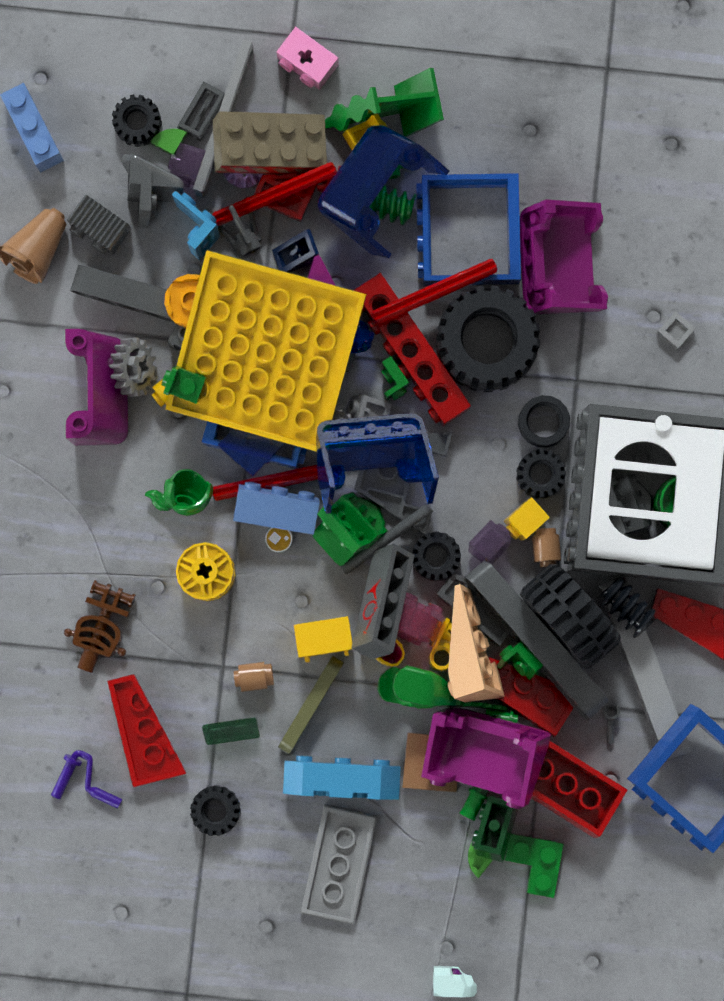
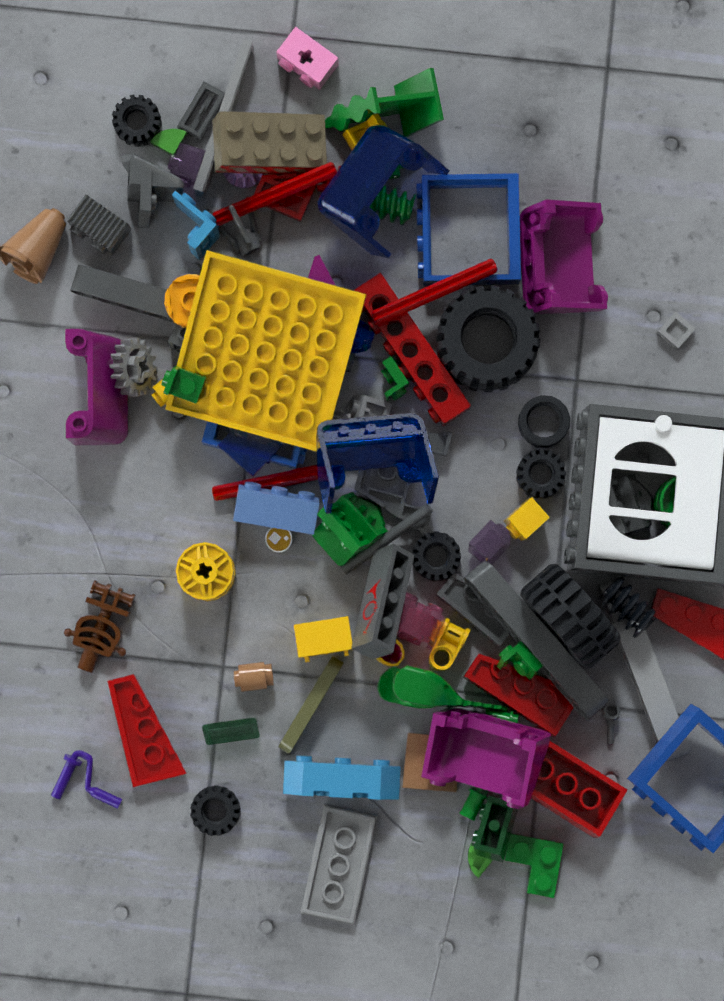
(31, 127): medium blue brick -> none
(183, 492): green hair -> none
(296, 252): dark blue slope -> none
(452, 982): light aqua rock -> none
(469, 667): light nougat wedge -> none
(546, 547): medium nougat brick -> none

